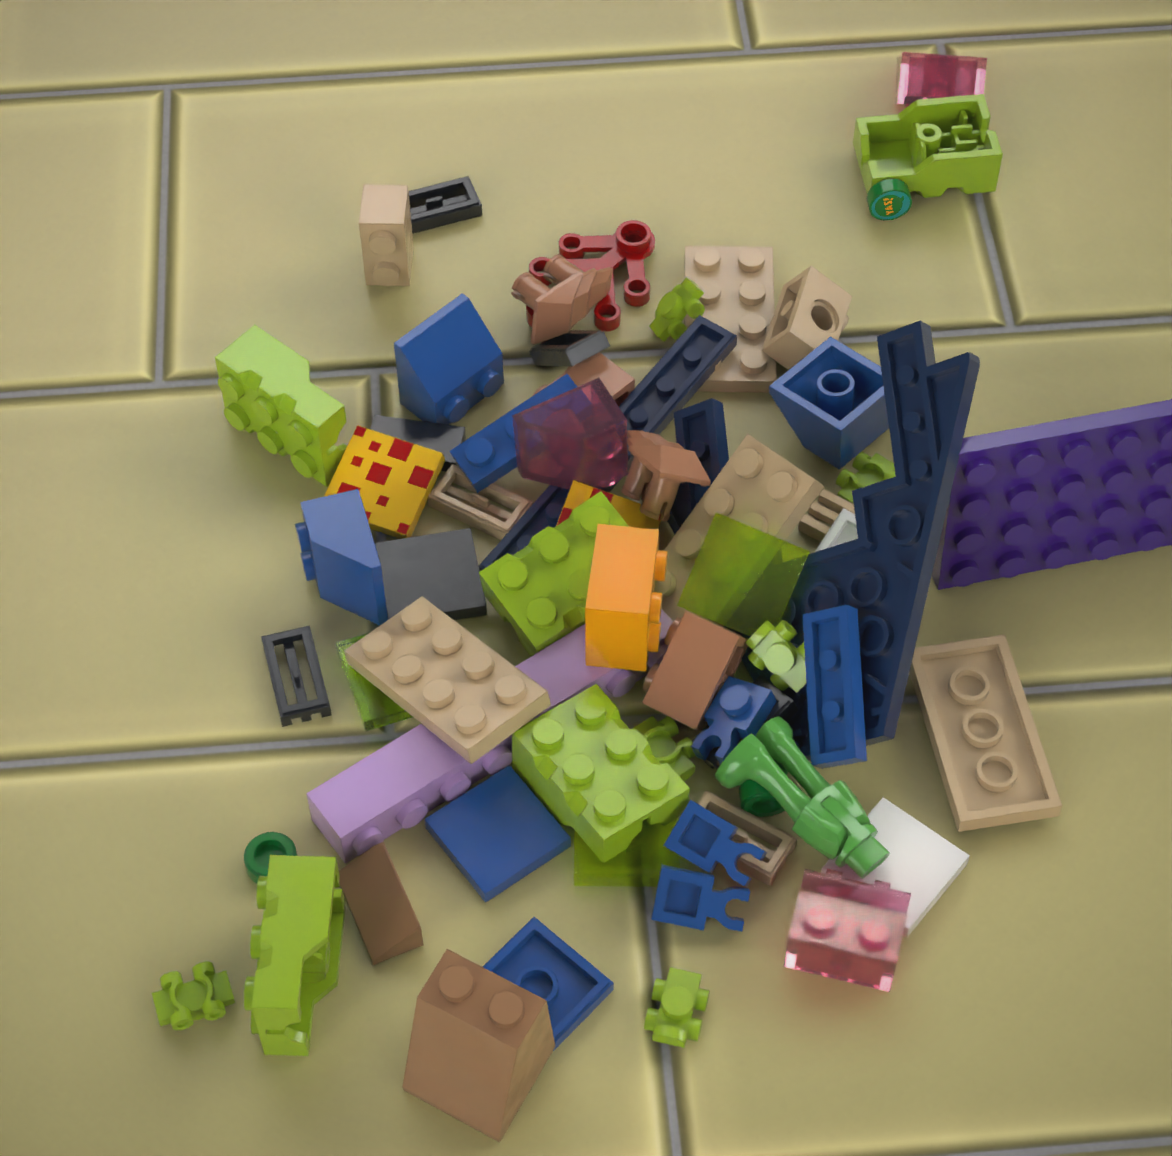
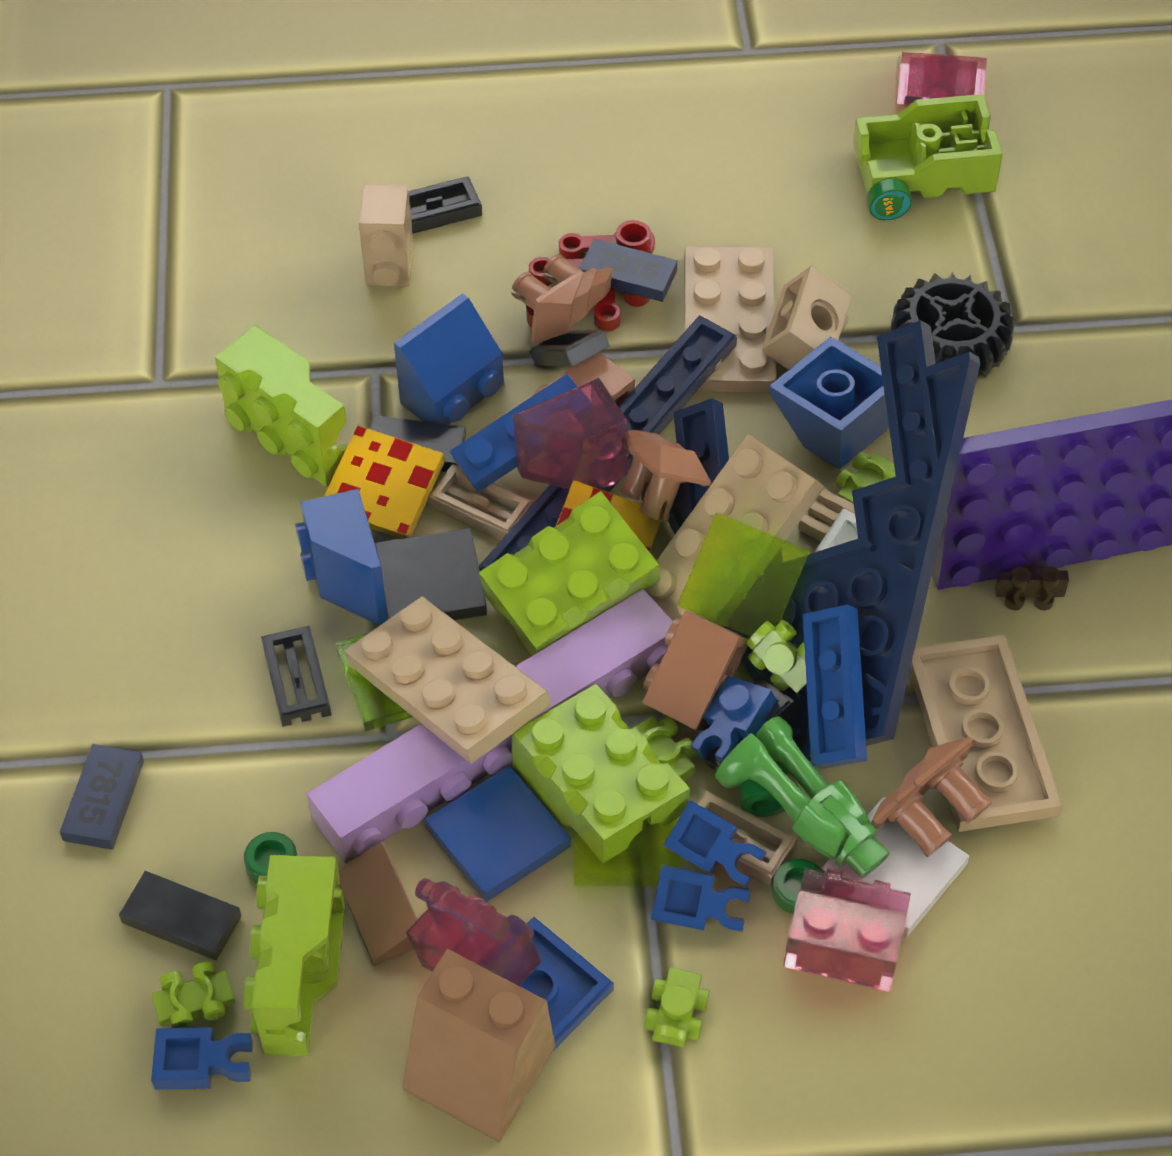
(102, 796): none -> dark blue tile
(180, 915): none -> black tile
(191, 1056): none -> blue plate
(472, 931): none -> clear pink brick
(621, 598): light orange brick -> none
(633, 269): none -> tile
(674, 307): lime piece -> none
(788, 882): none -> green tile
(937, 770): none -> nougat connector
(961, 318): none -> black gear
(1034, 582): none -> dark brown piece

